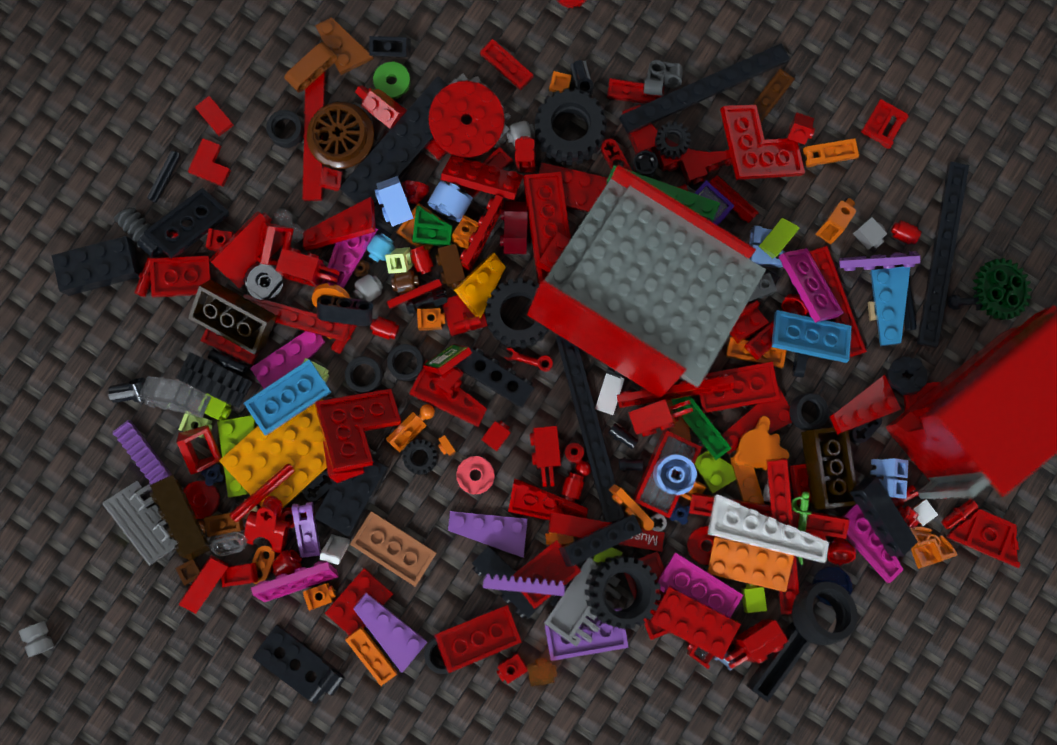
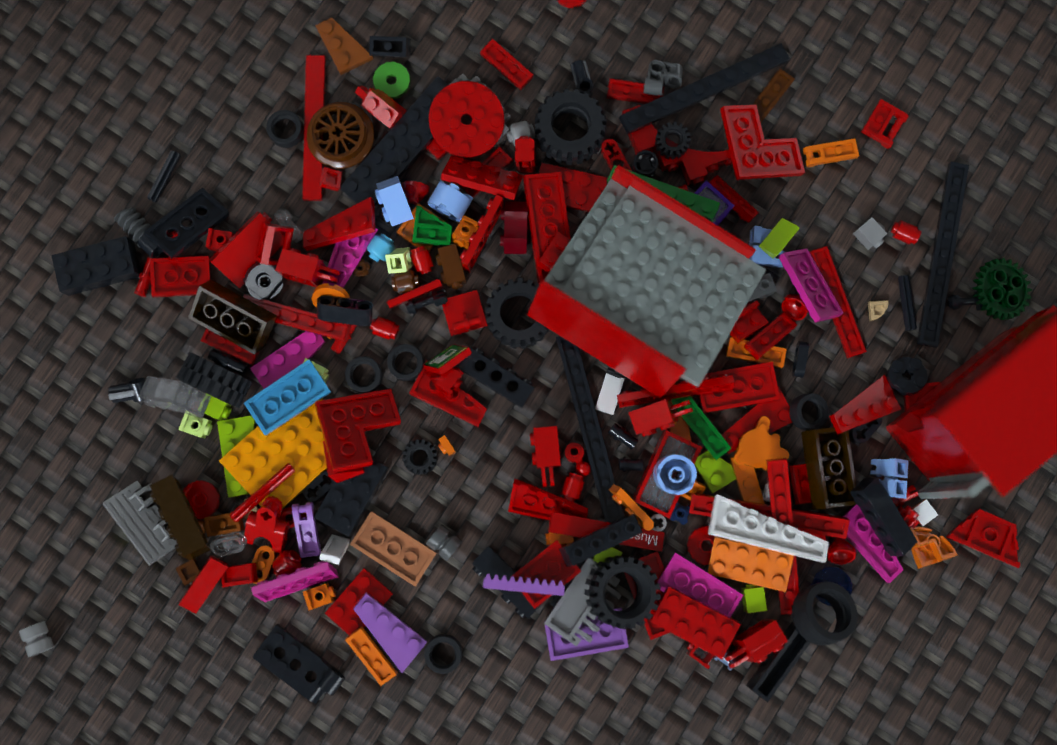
(141, 452): medium lavender gear -> none
(187, 450): red tile -> none
(204, 166): red tile -> none
(214, 116): red tile -> none
(218, 477): dark blue plate -> none
(310, 67): dark orange beam -> none
(368, 288): light grey head -> none
(410, 428): orange plate -> none
(425, 324): orange brick -> none
(444, 542): none -> dark grey wheel
(475, 463): coral tile -> none
(477, 638): red plate -> none
(480, 283): light orange wing -> none
(496, 435): red brick -> none
(496, 531): medium lavender wing -> none
(511, 668): red brick -> none
(531, 360): red brick -> none
(541, 672): clear orange brick -> none
(559, 82): orange plate -> none
(801, 128): red brick -> none
(803, 510): bright green sword -> none
(817, 339): dark azure plate -> none
(837, 221): orange torso -> none
(851, 263): medium lavender wing -> none
(890, 298): dark azure wing -> none
(959, 514): red axle -> none

